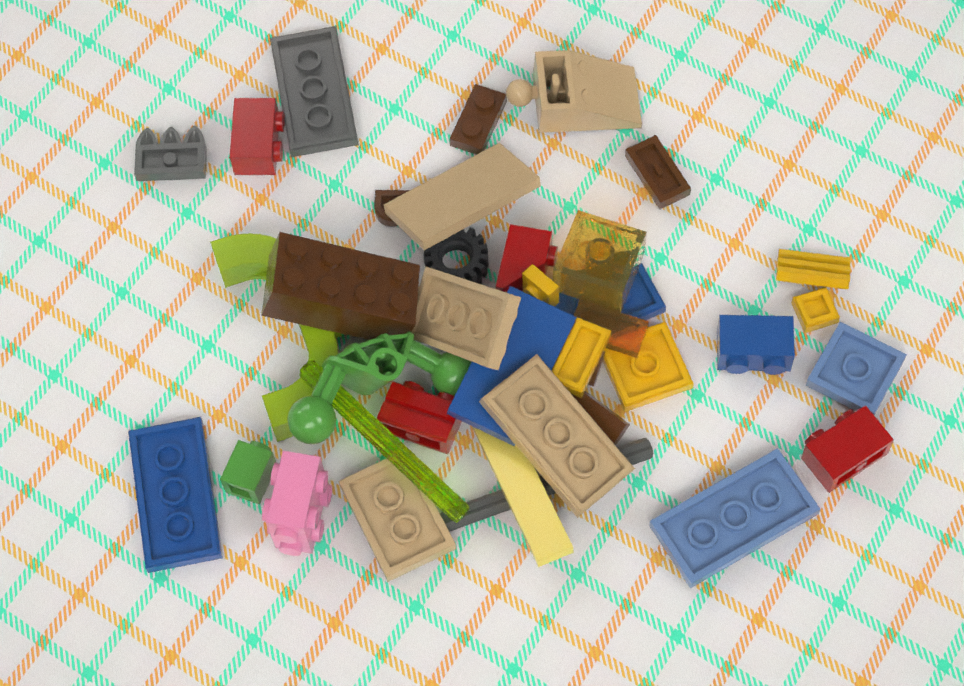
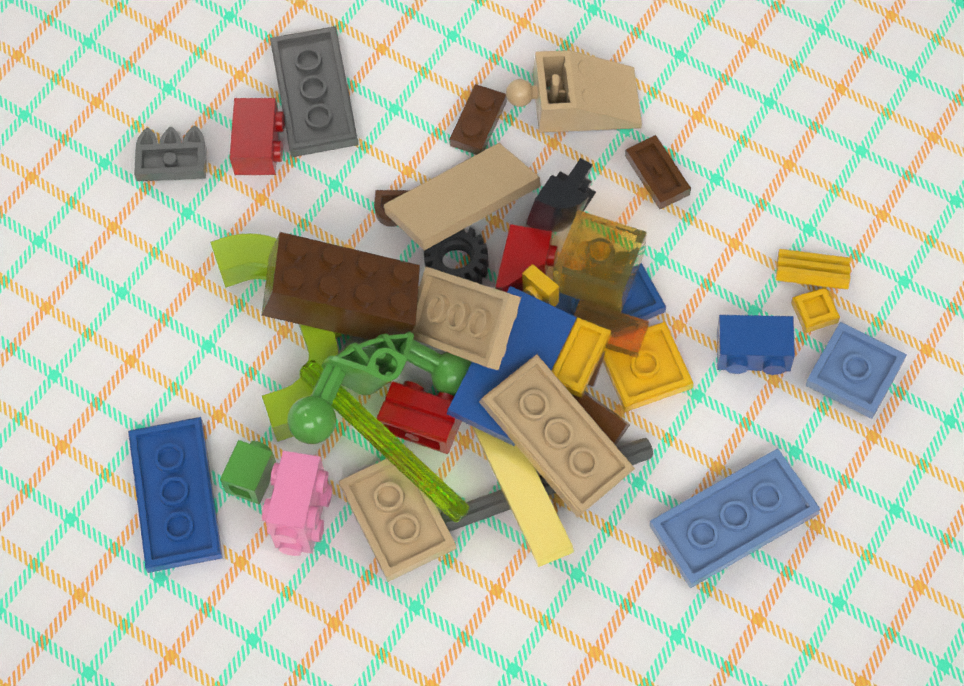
(561, 199): none -> black brick
(846, 448): red brick -> none

